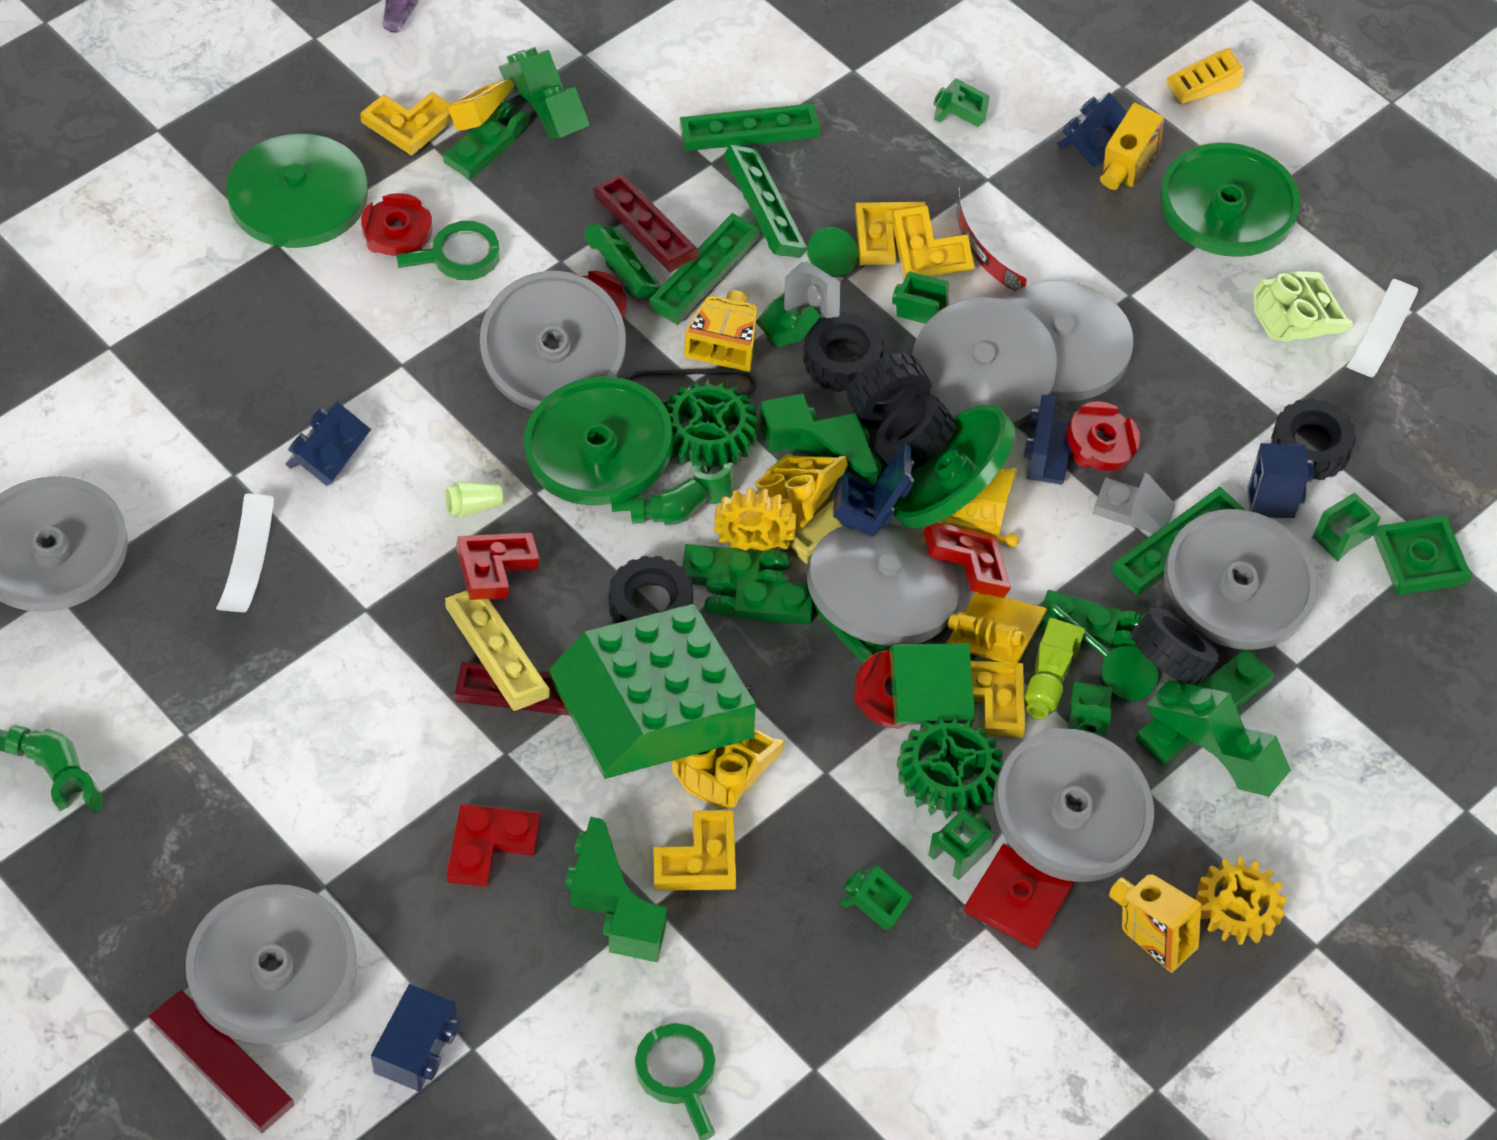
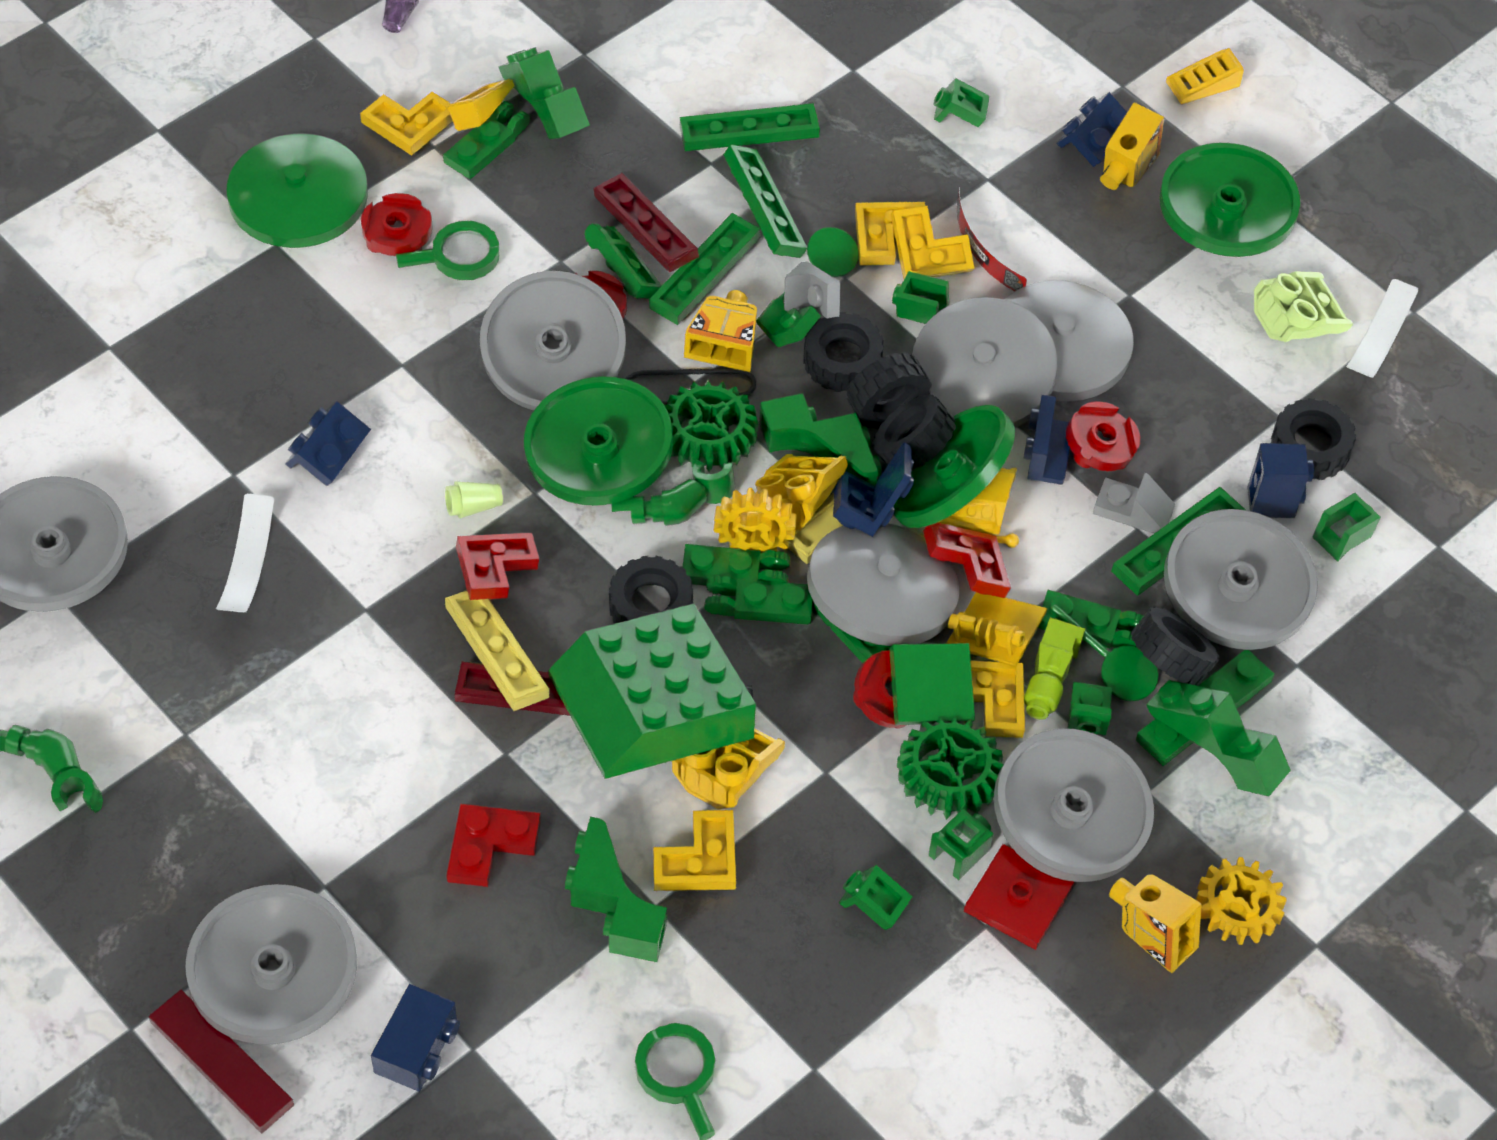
(1421, 555): green tile -> none

